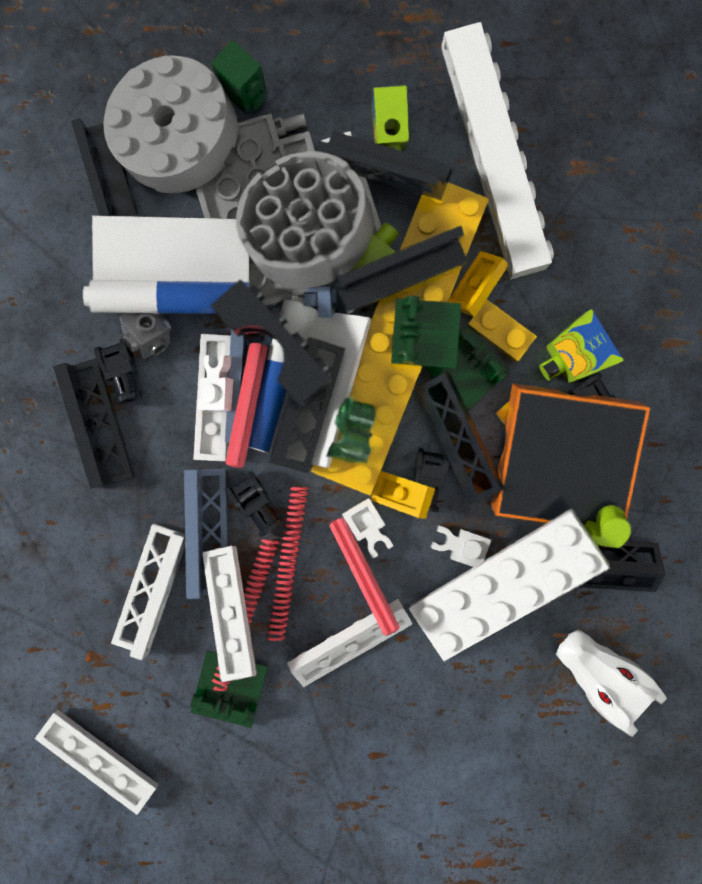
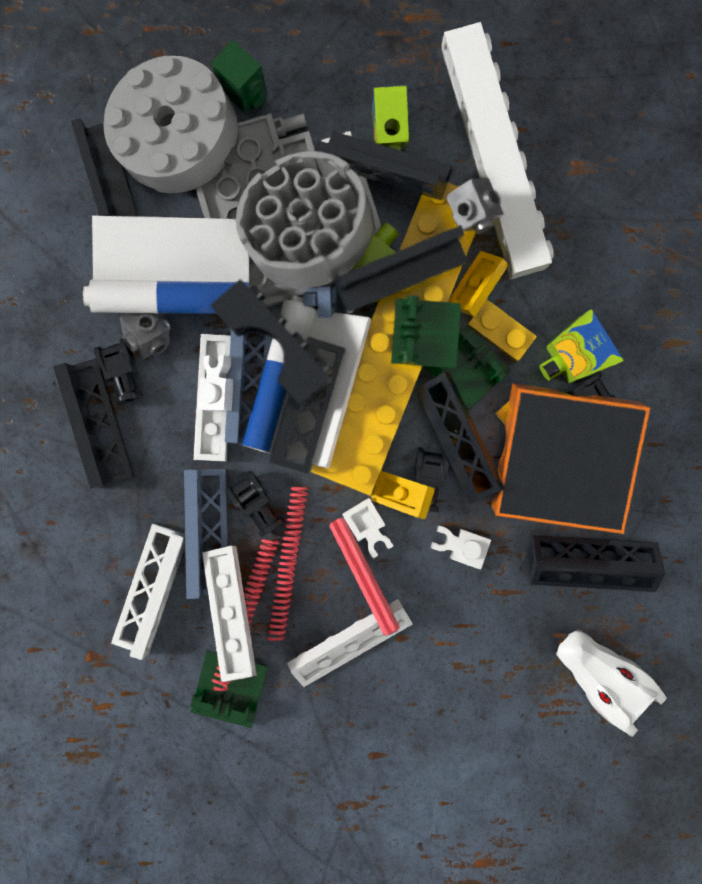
(96, 761): white plate -> none
(246, 405): coral axle -> none
(354, 423): clear green leg -> none
(475, 205): none -> flat silver brick
(509, 585): white plate -> none
(610, 527): lime leg -> none

